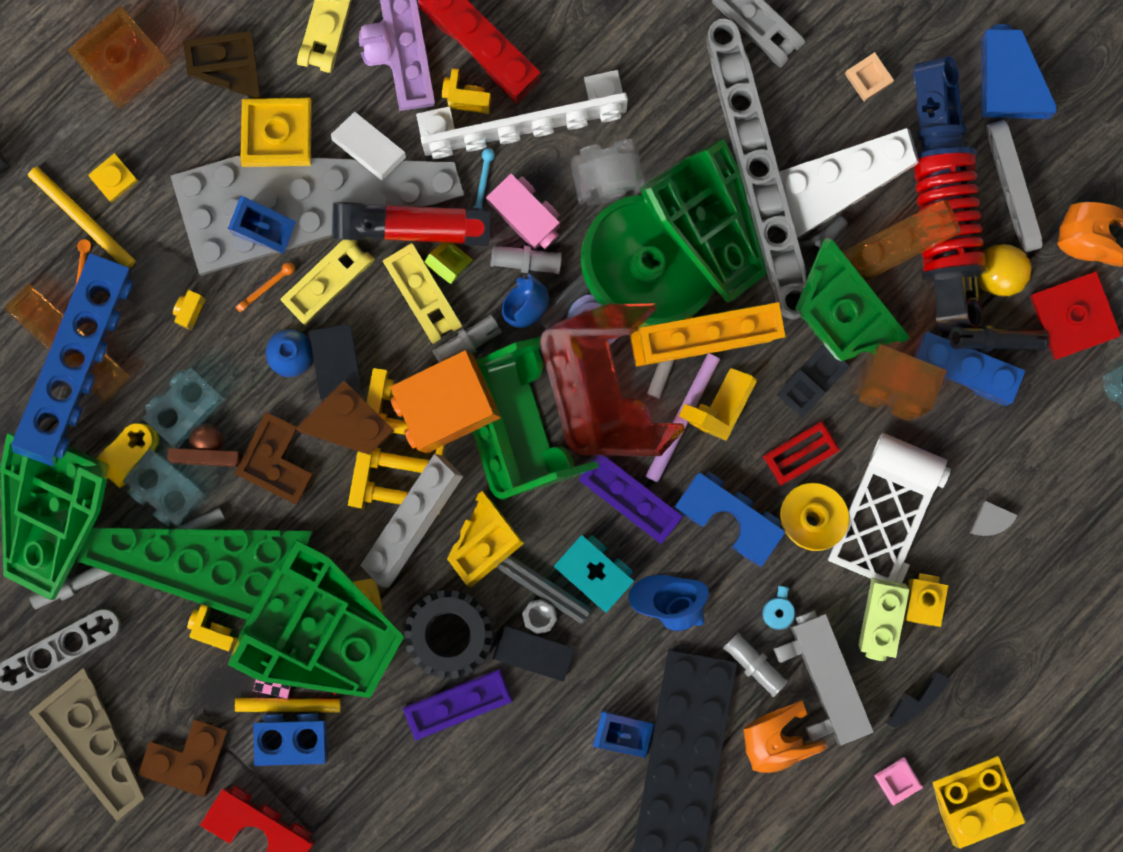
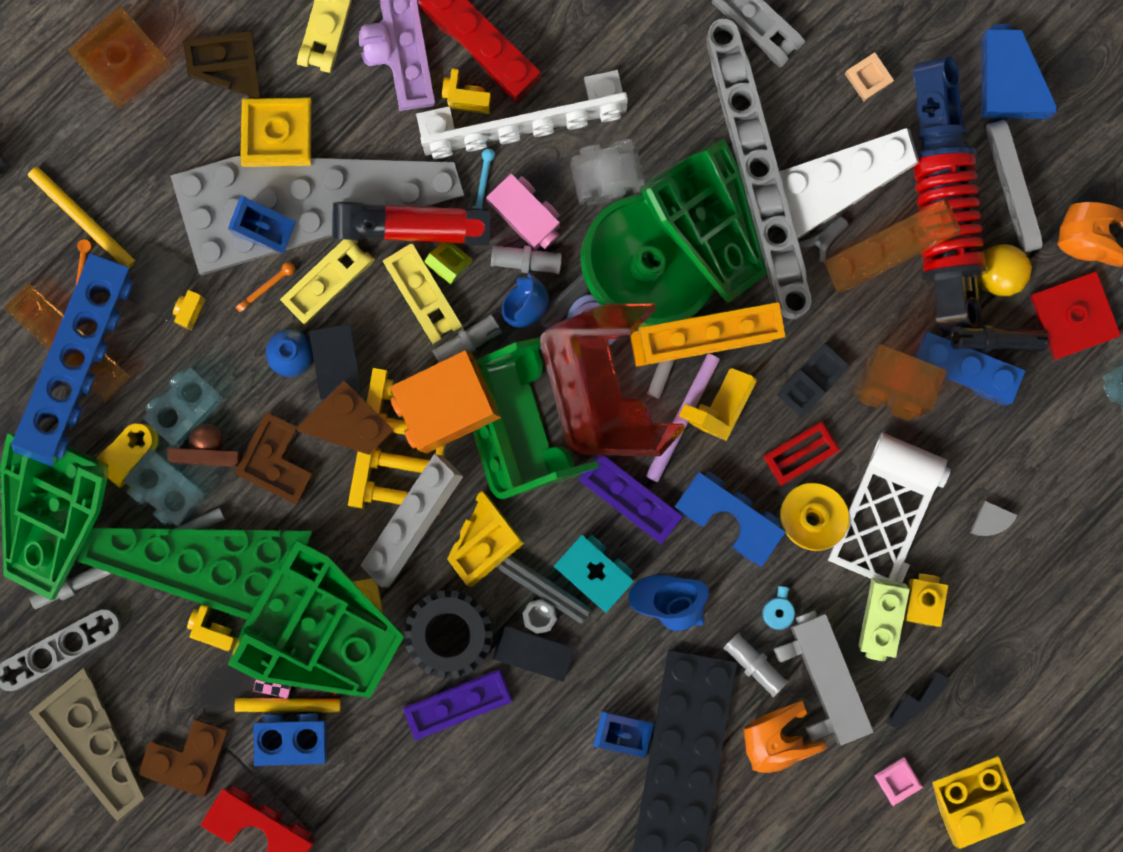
(113, 178): yellow plate -> none
(368, 146): white tile -> none
(844, 307): green wing -> none

